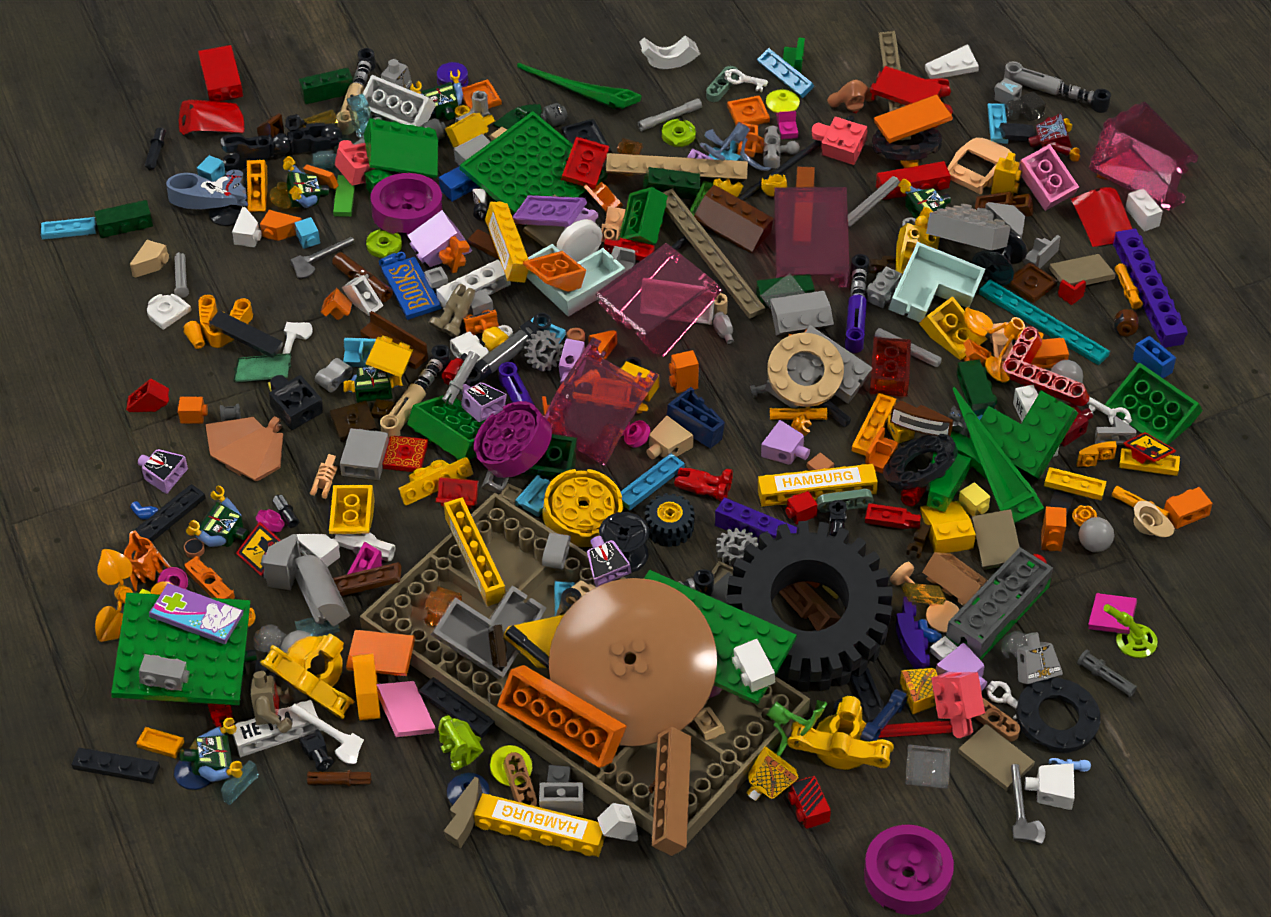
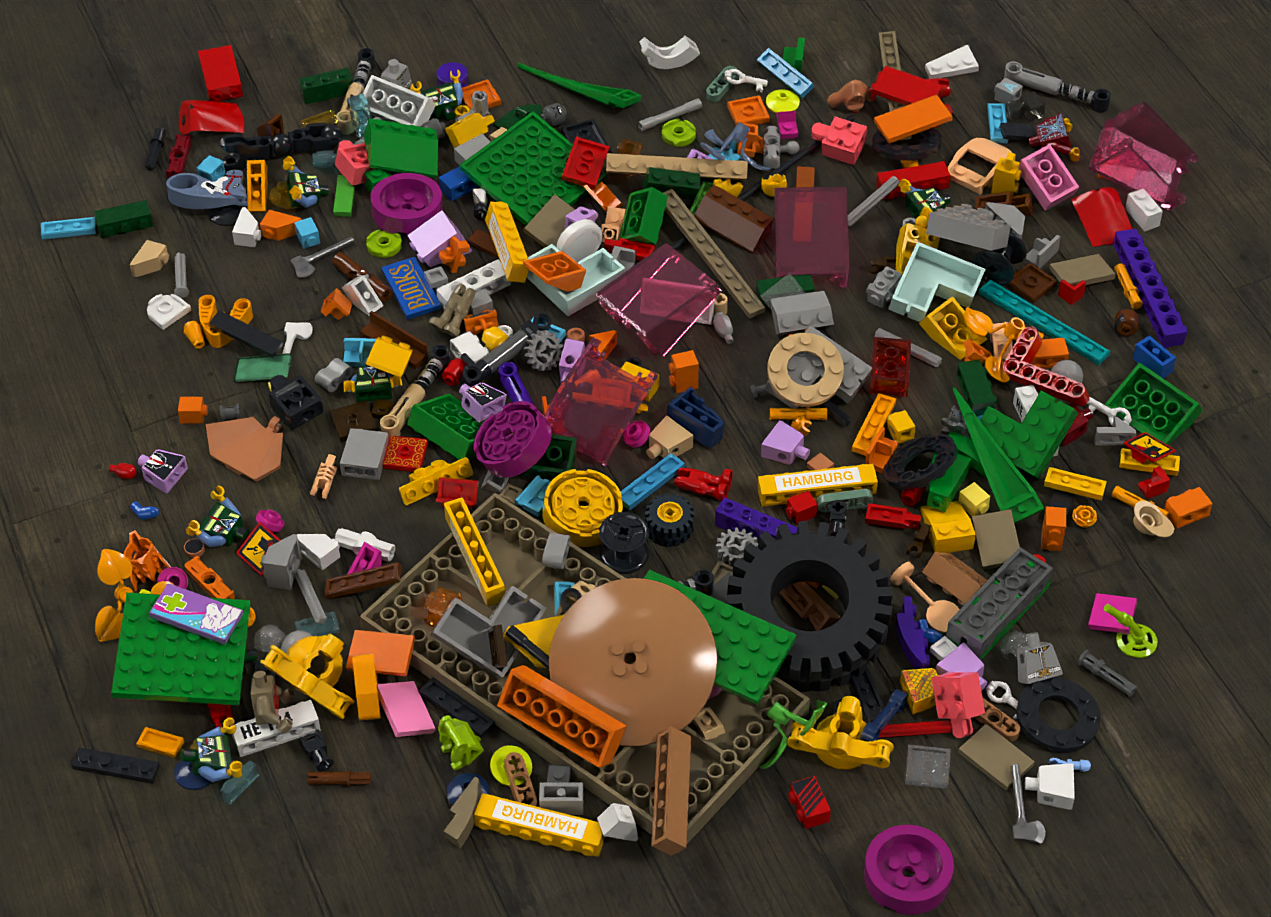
(124, 470): none -> red cylinder
(148, 397): red slope -> none
(163, 672): light grey brick -> none
(171, 513): black plate -> none
(181, 147): none -> dark red piece
(285, 511): black axle -> none
(294, 123): black connector -> none
(322, 588): light grey brick -> none
(324, 177): orange tile -> none
(350, 745): white piece -> none
(351, 509): yellow slope -> none
(392, 258): blue arm -> none
(460, 378): light grey pin -> none
(549, 210): medium lavender tile -> none
(606, 561): torso -> none
(754, 665): white brick -> none
(770, 775): torso -> none
(857, 304): piece -> none
(920, 419): slope -> none
(924, 593): clear yellow tile -> none
(1096, 534): light grey piece -> none
(1101, 451): light orange slope -> none
(1156, 484): none -> red panel

